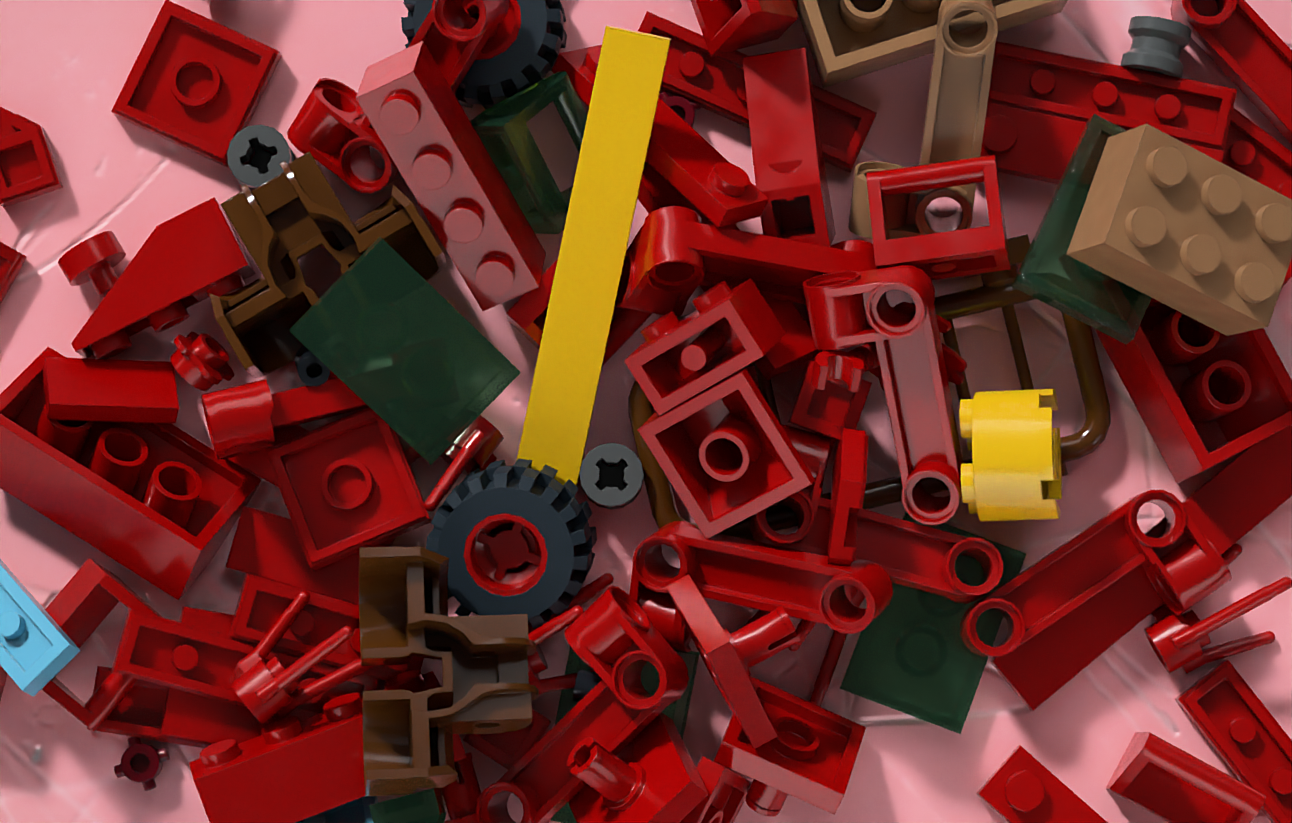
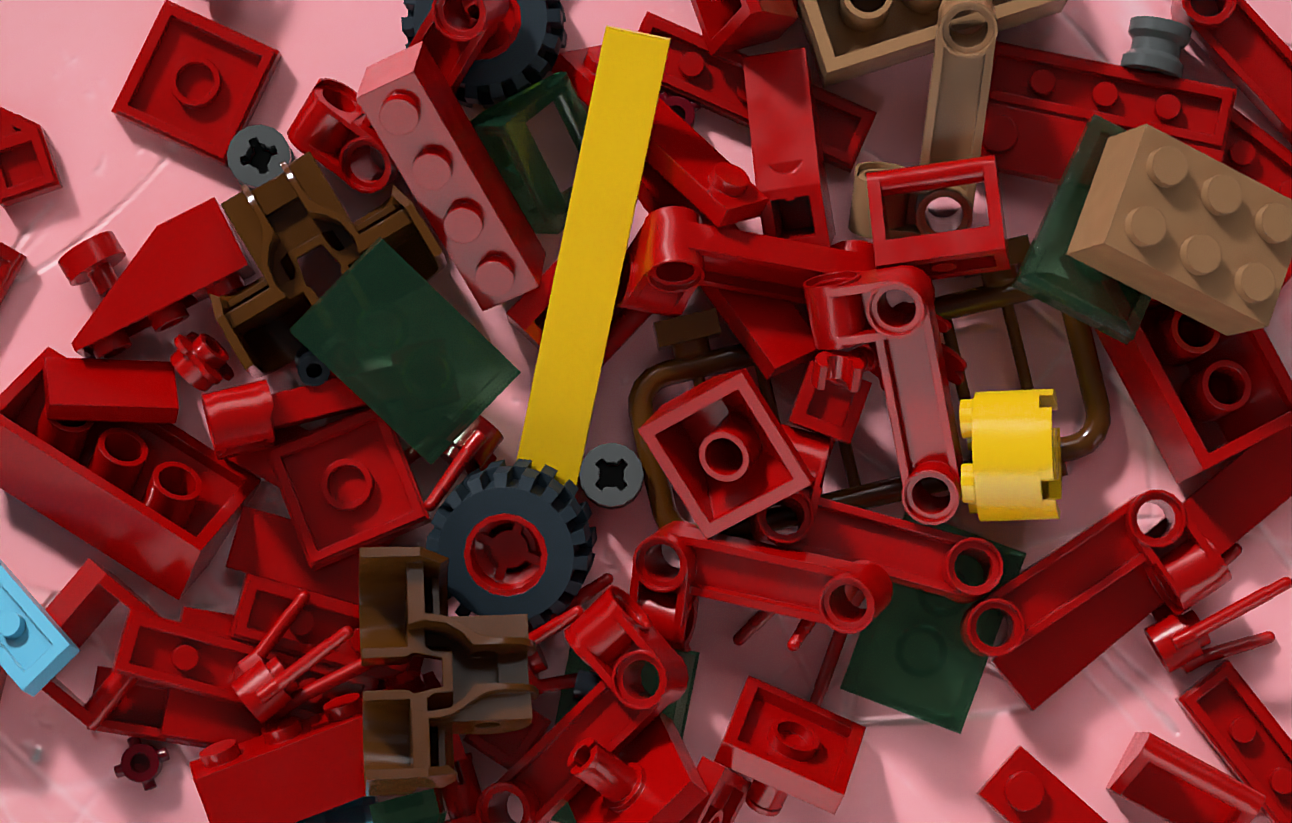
(705, 346): red brick -> none
(732, 654): red tile -> none
(847, 495): red tile -> none

